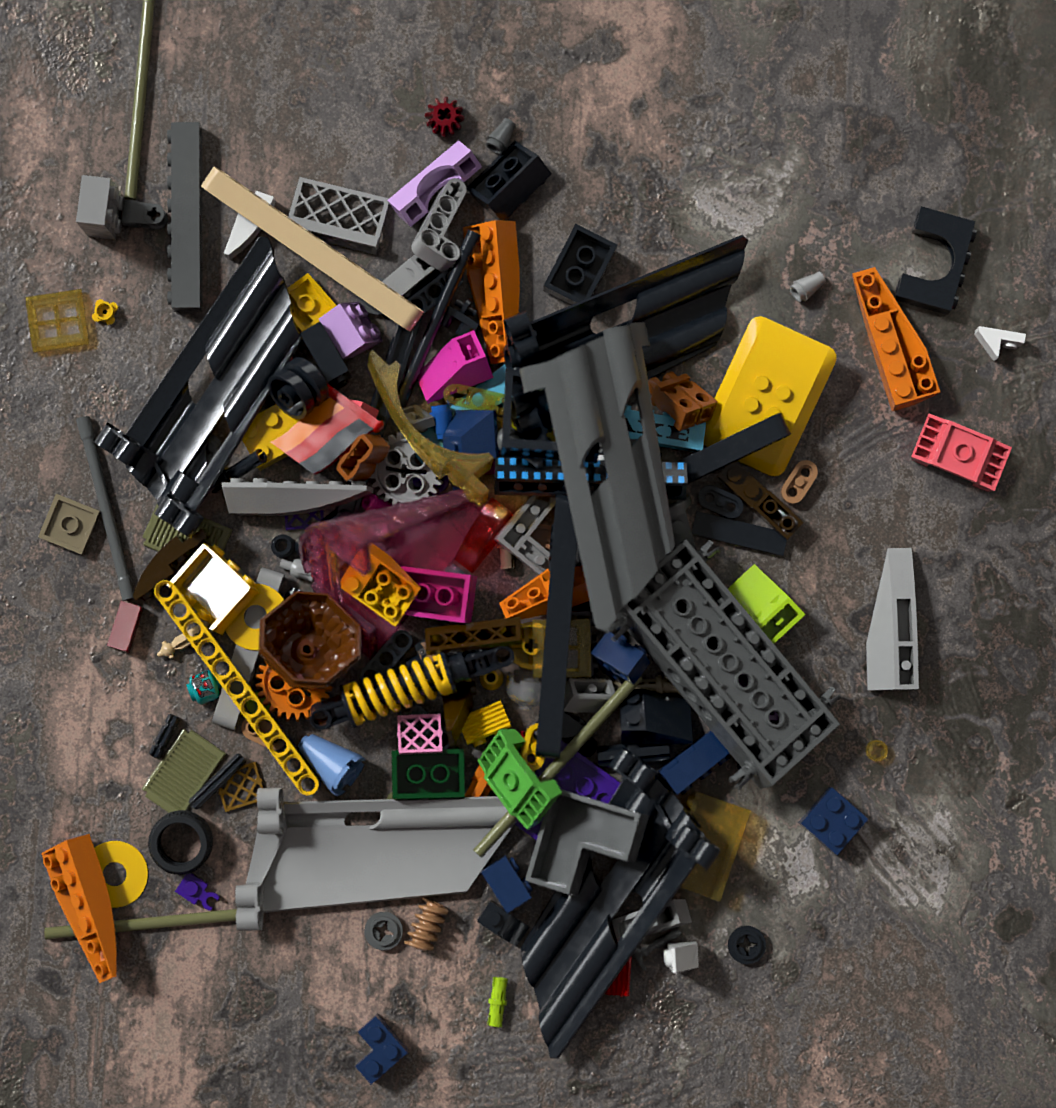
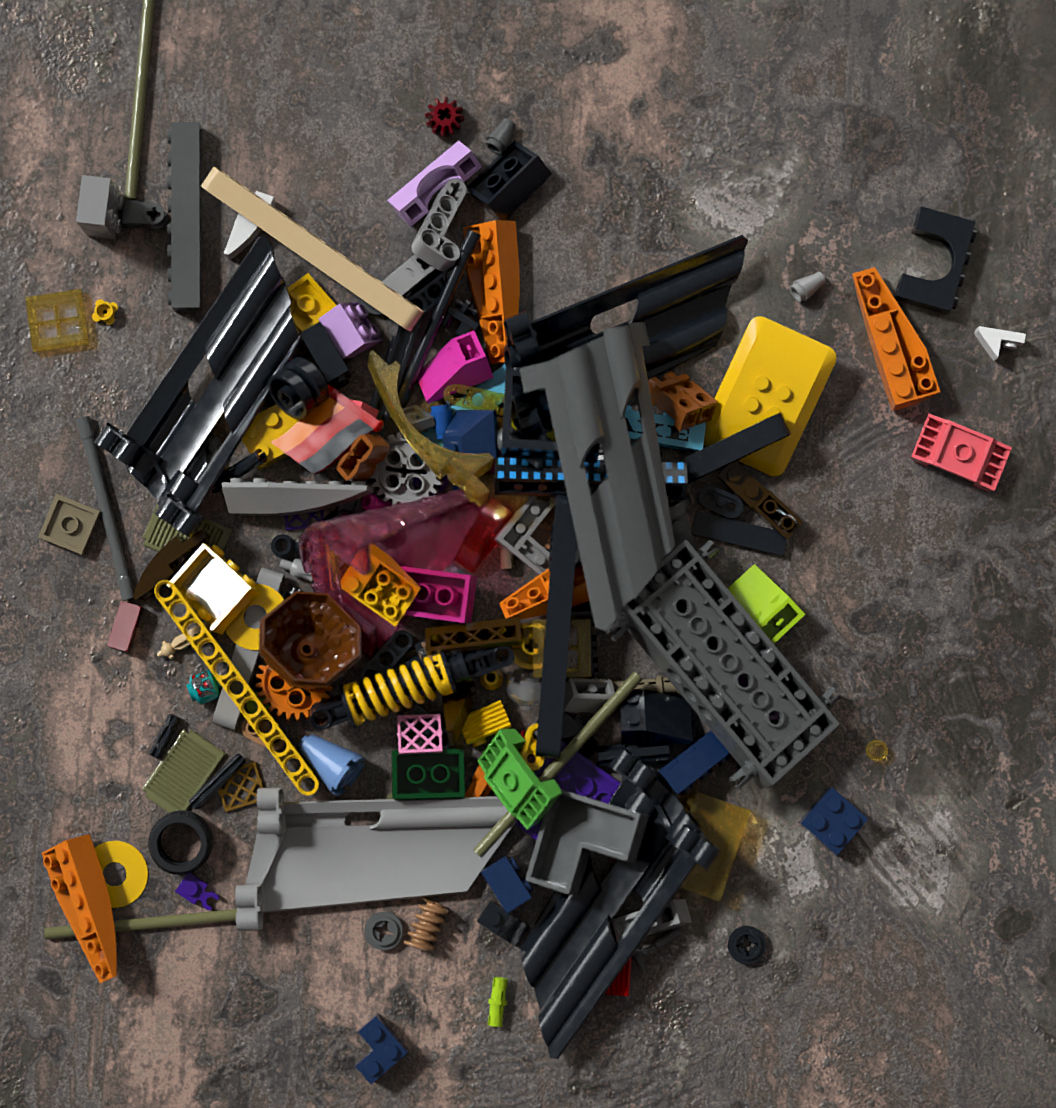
(337, 235): light grey fence -> none
(580, 266): black brick -> none
(620, 659): dark blue brick -> none
(681, 956): white slope -> none
(798, 482): medium nougat plate -> none
(893, 627): light grey wedge -> none

